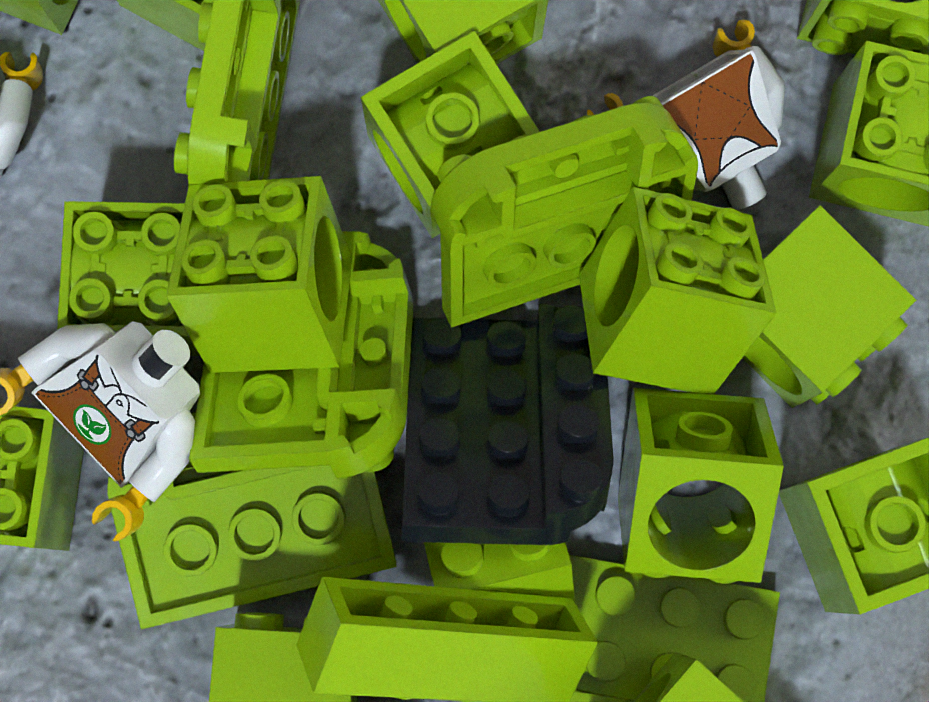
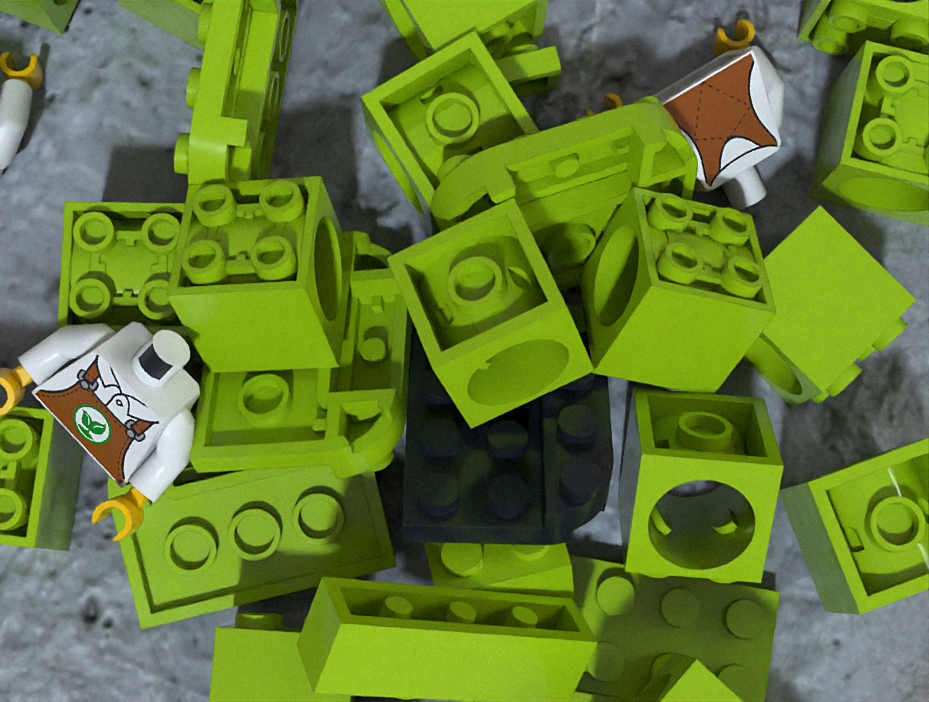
(490, 314): none -> lime brick
(531, 69): none -> lime plate

